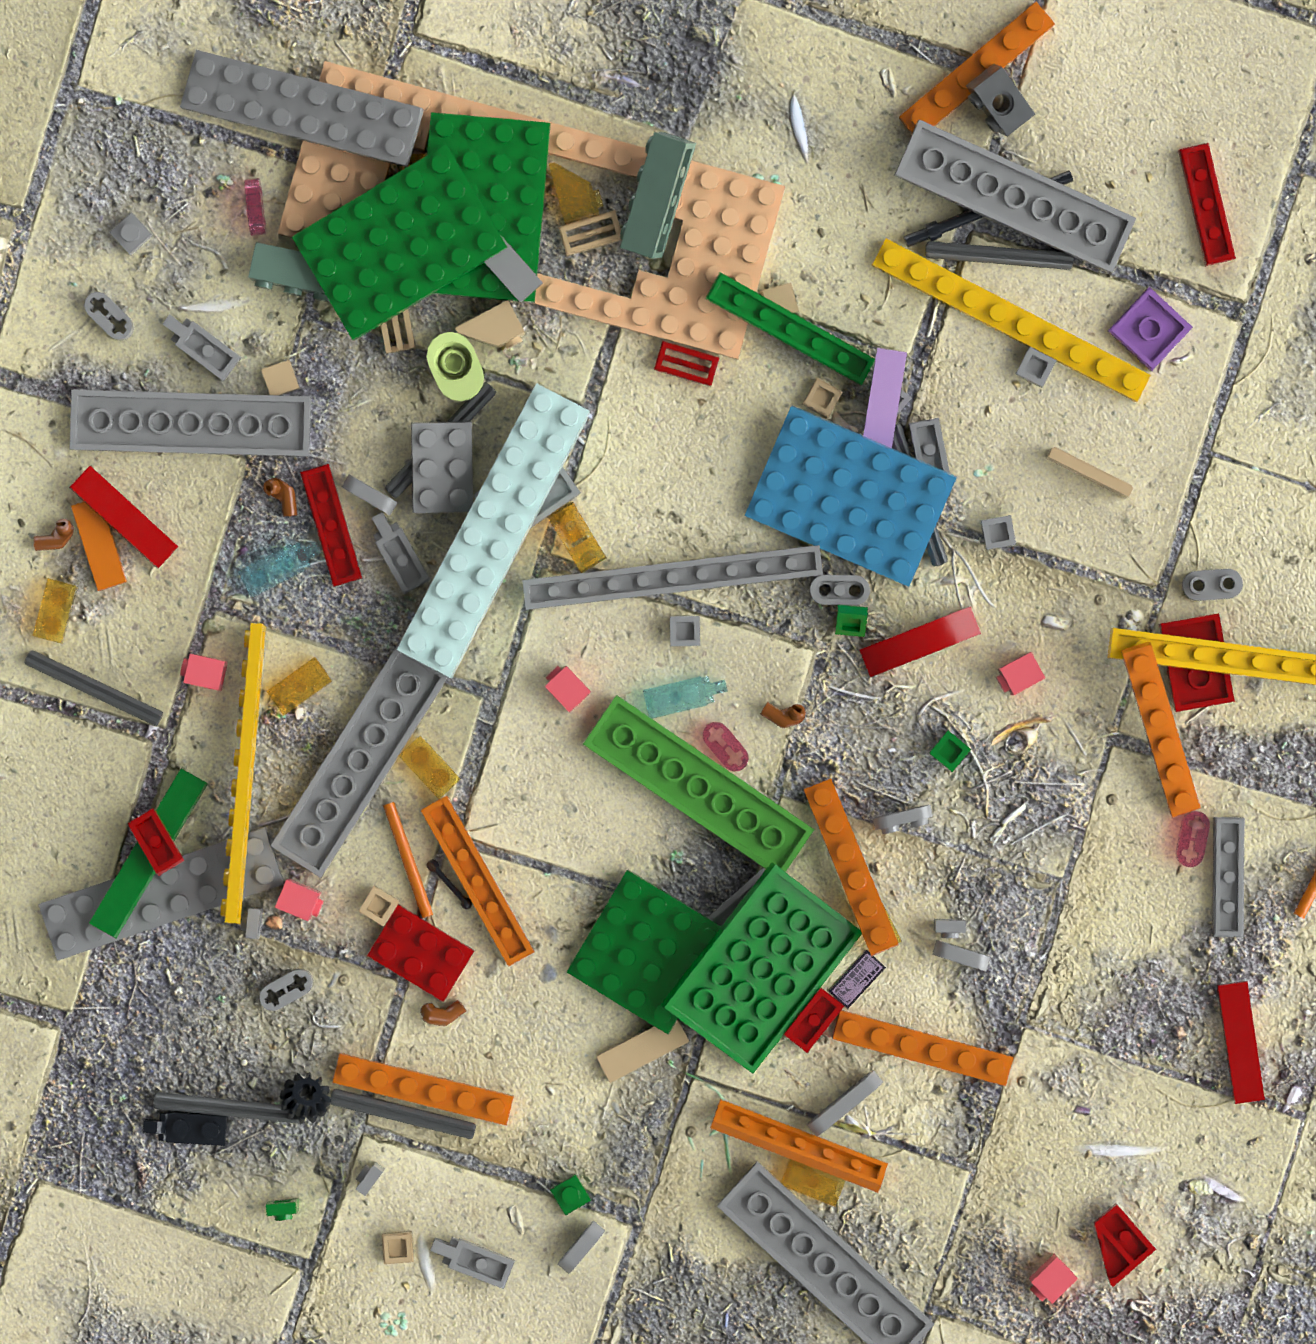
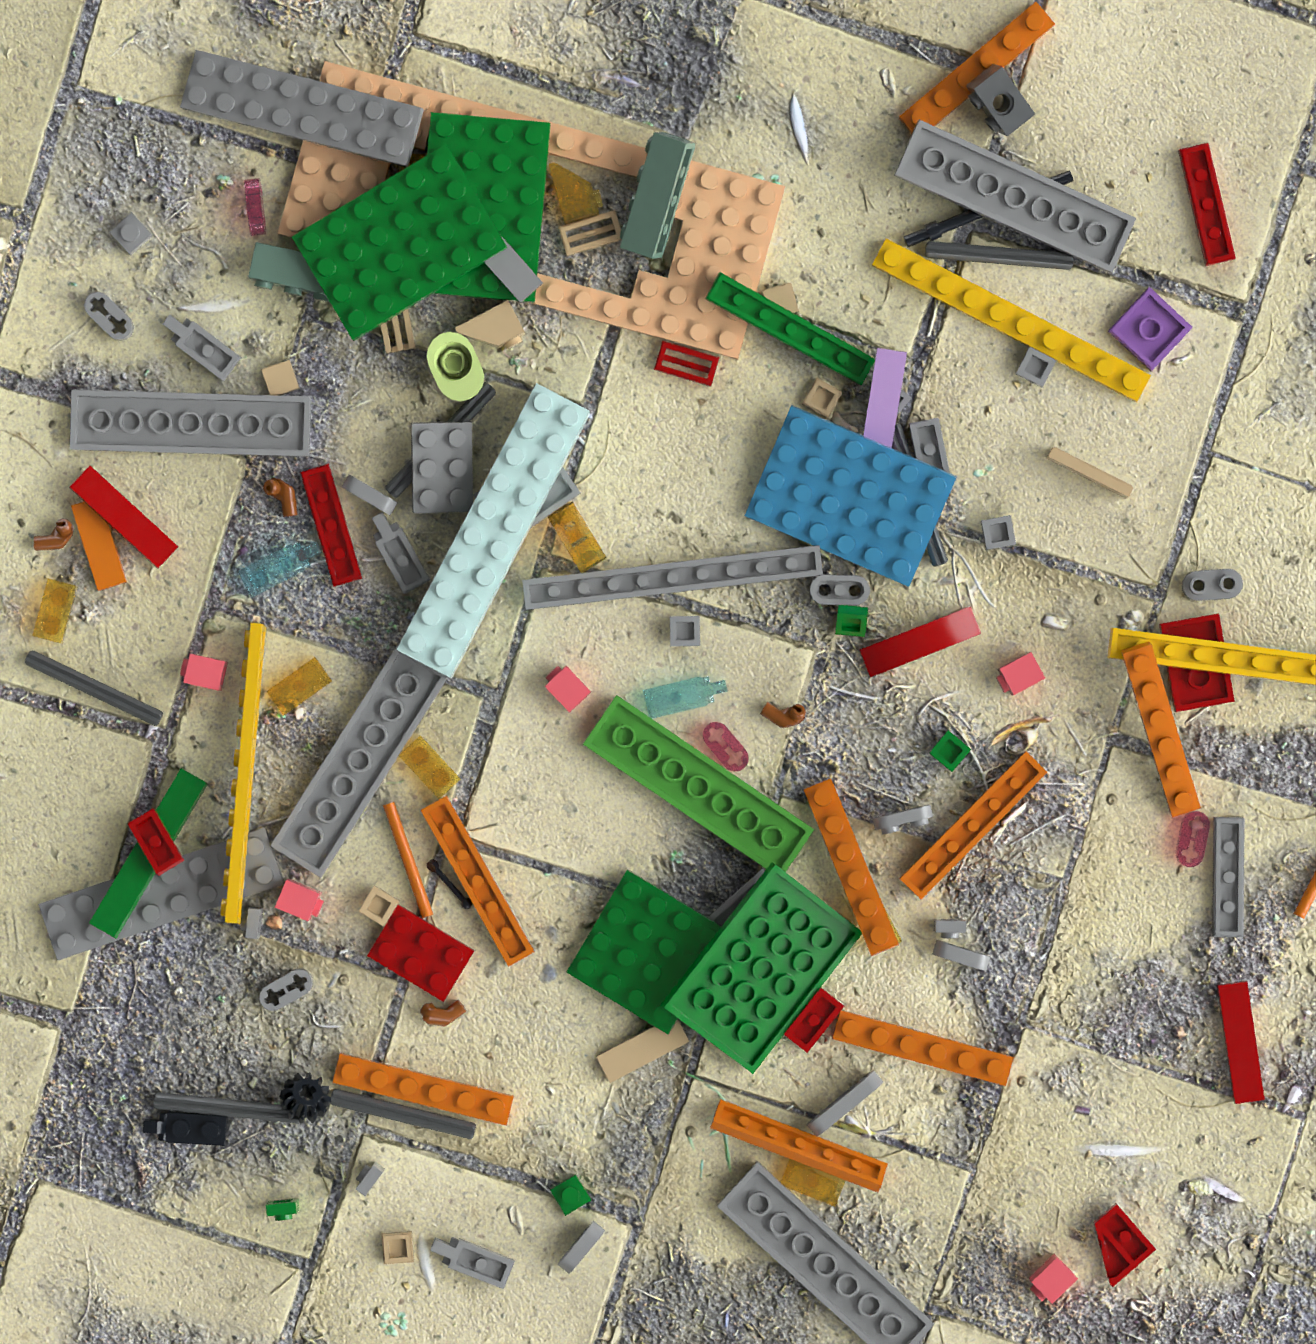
(857, 979): clear purple sticker -> none
(973, 825): none -> orange plate

